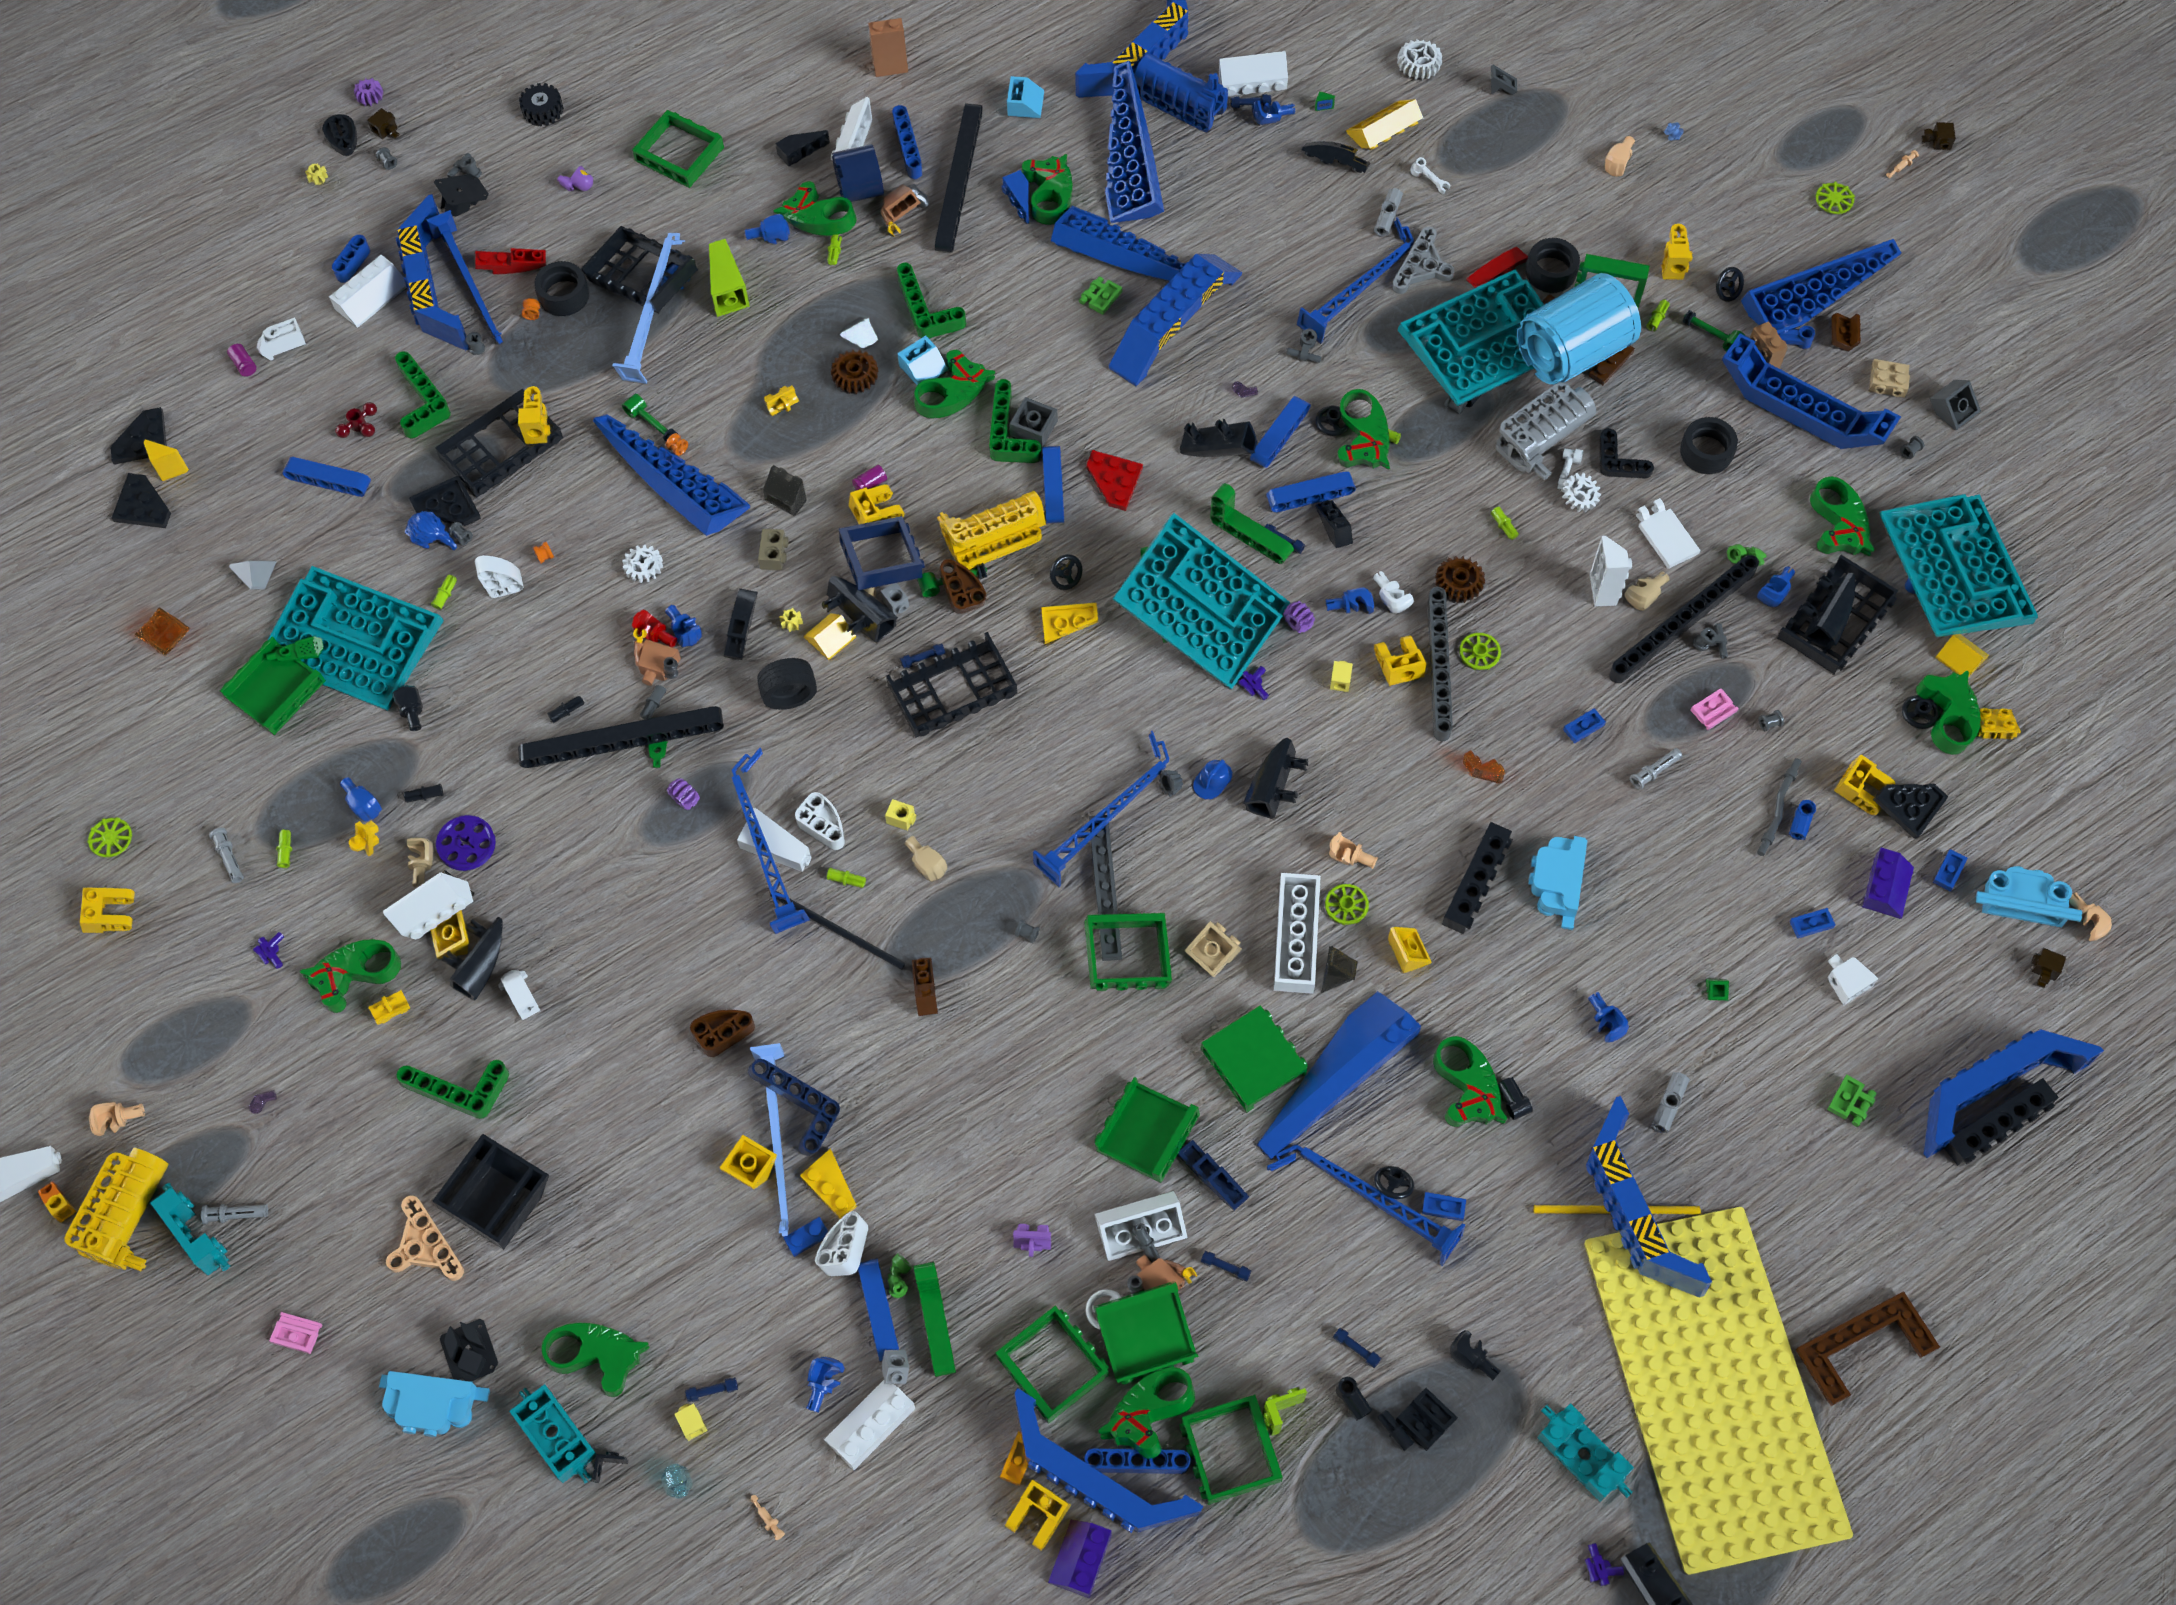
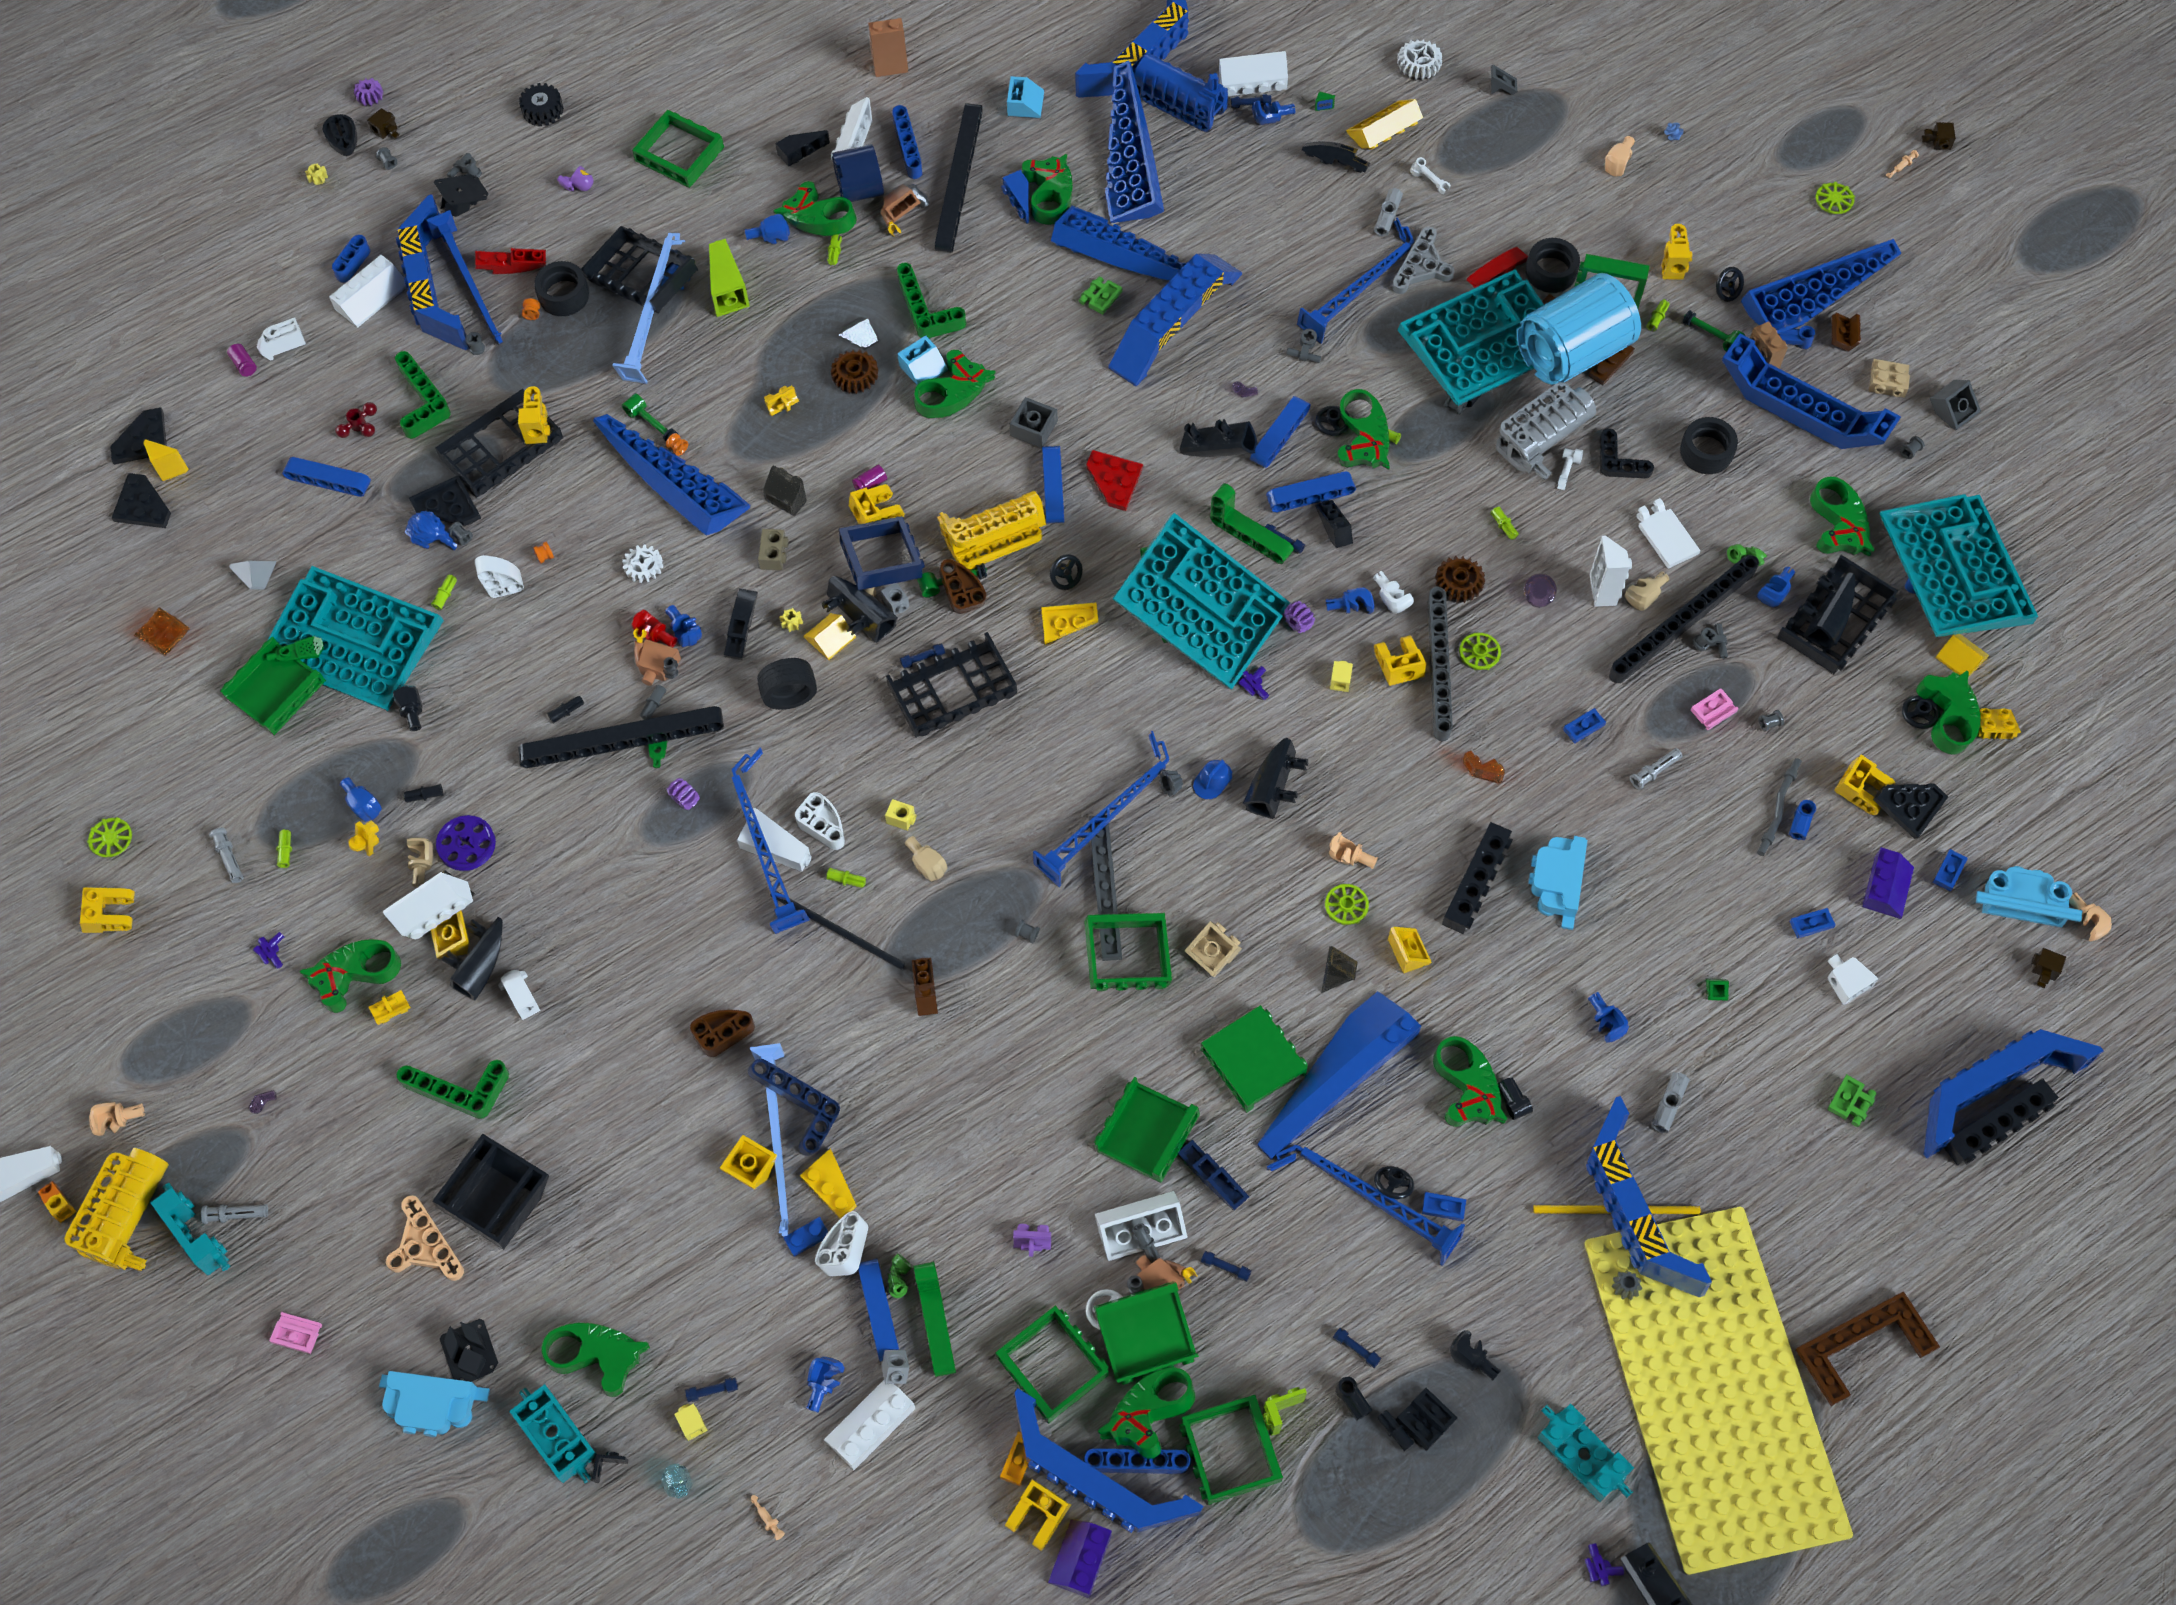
(1000, 426): green beam -> none
(1297, 933): white brick -> none
(1540, 590): none -> clear purple piece
(1581, 492): white gear -> none
(1627, 1285): none -> dark grey piece

